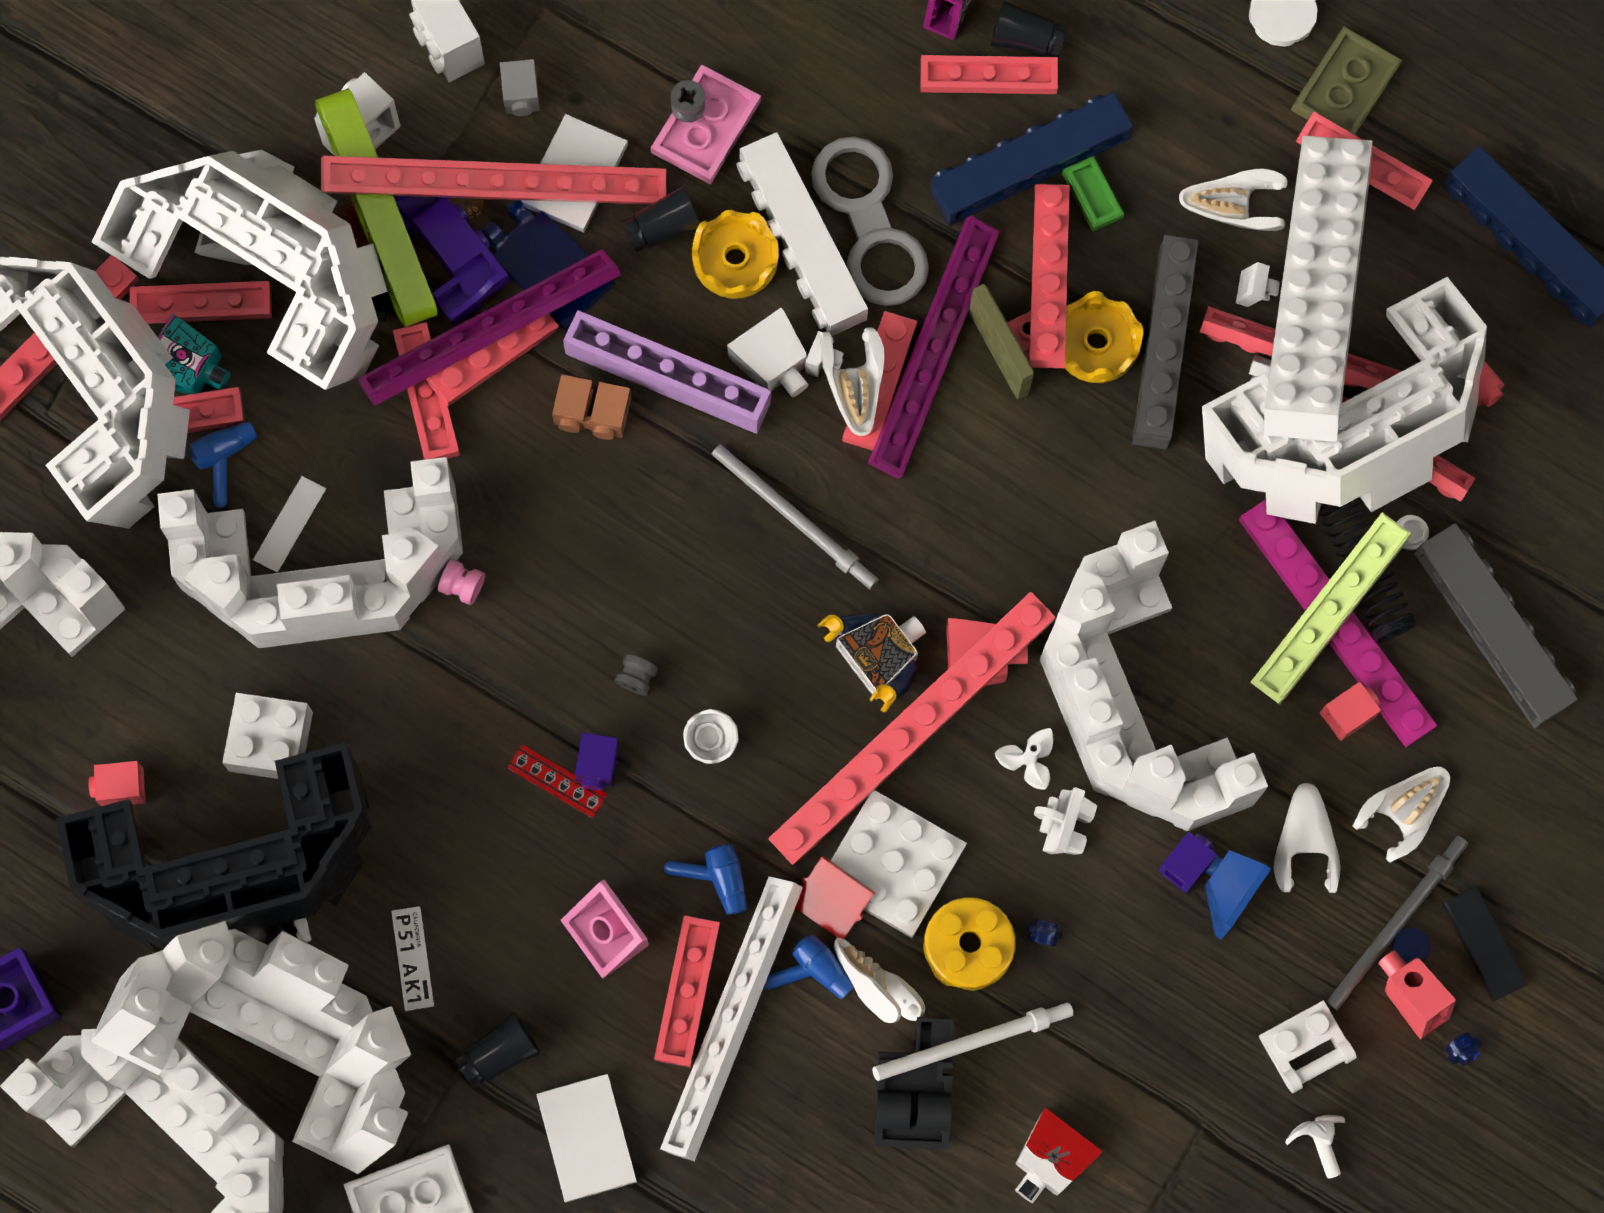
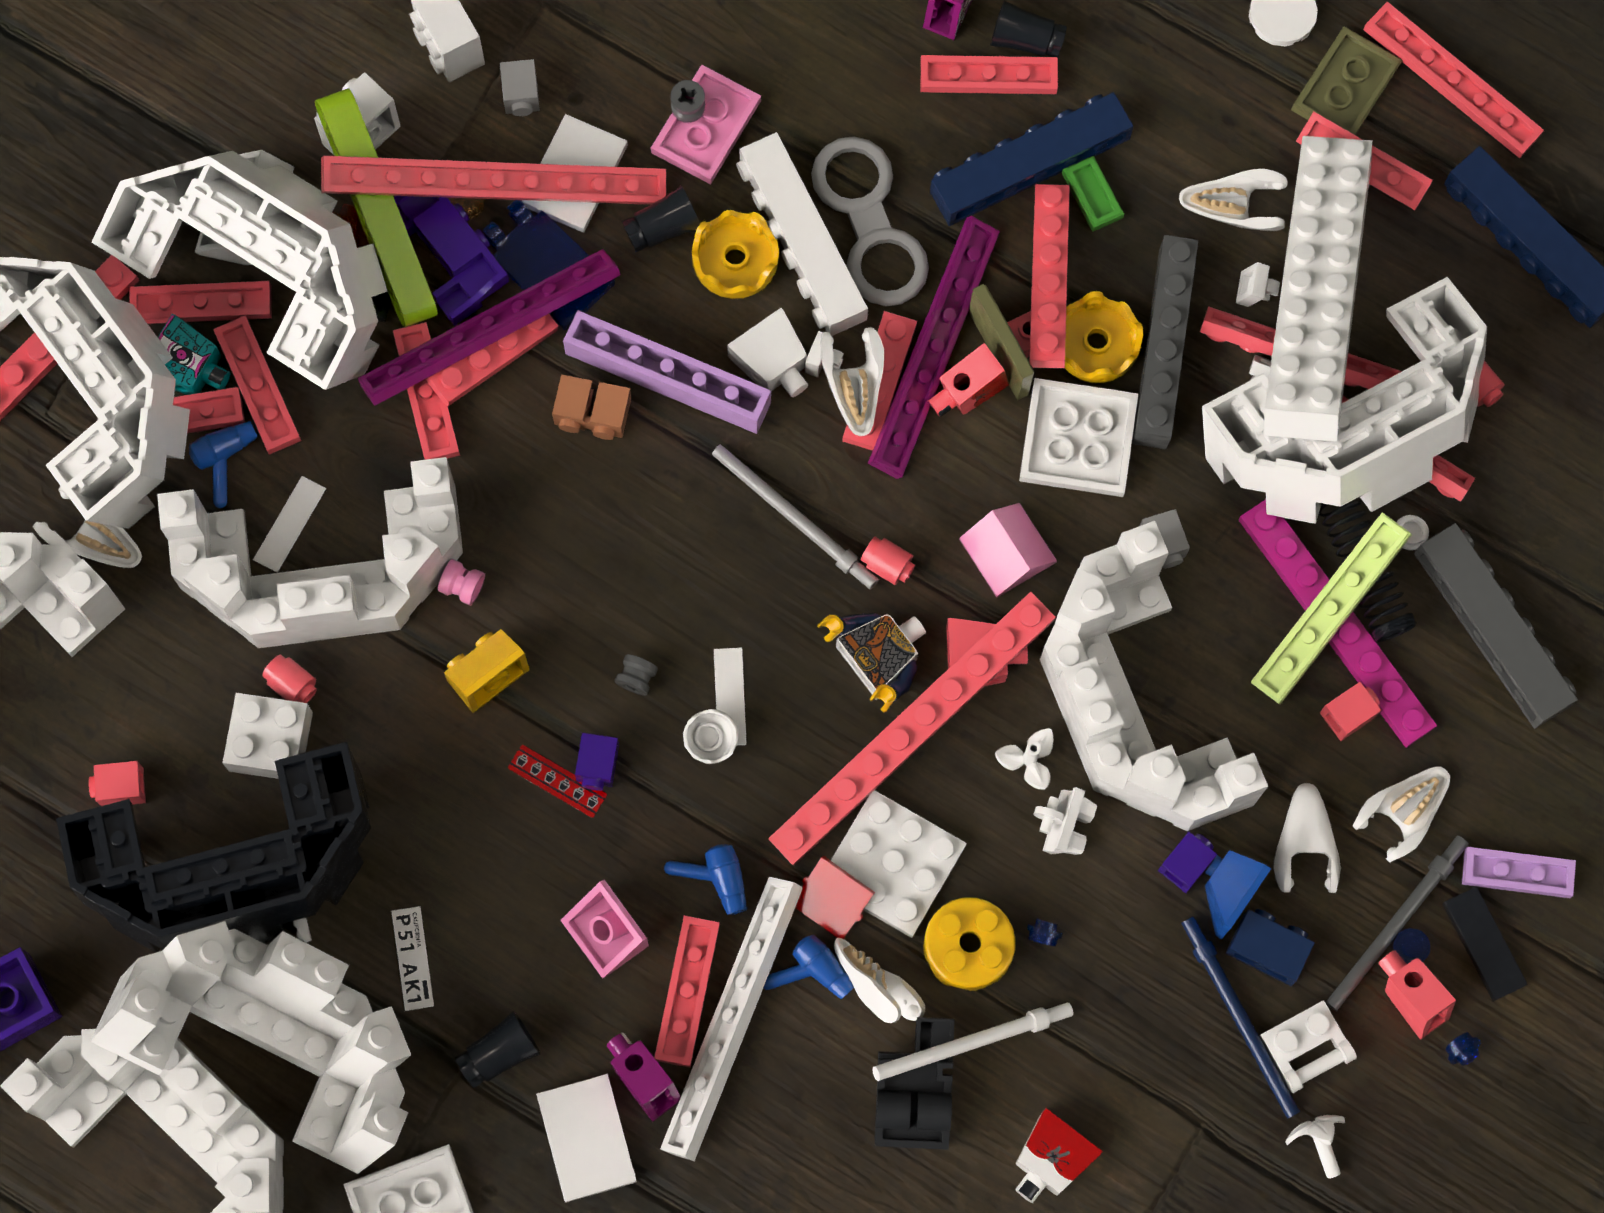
(96, 542): none -> white animal
(257, 385): none -> coral plate
(290, 679): none -> coral brick
(486, 669): none -> yellow slope
(648, 1084): none -> magenta torso
(730, 687): none -> white sticker
(888, 560): none -> coral brick
(977, 370): none -> coral torso
(1007, 548): none -> bright pink slope
(1078, 437): none -> white plate
(1173, 536): none -> light grey brick
(1205, 954): none -> dark blue bar
(1270, 946): none -> dark blue brick
(1453, 80): none -> coral plate
(1518, 872): none -> lavender plate

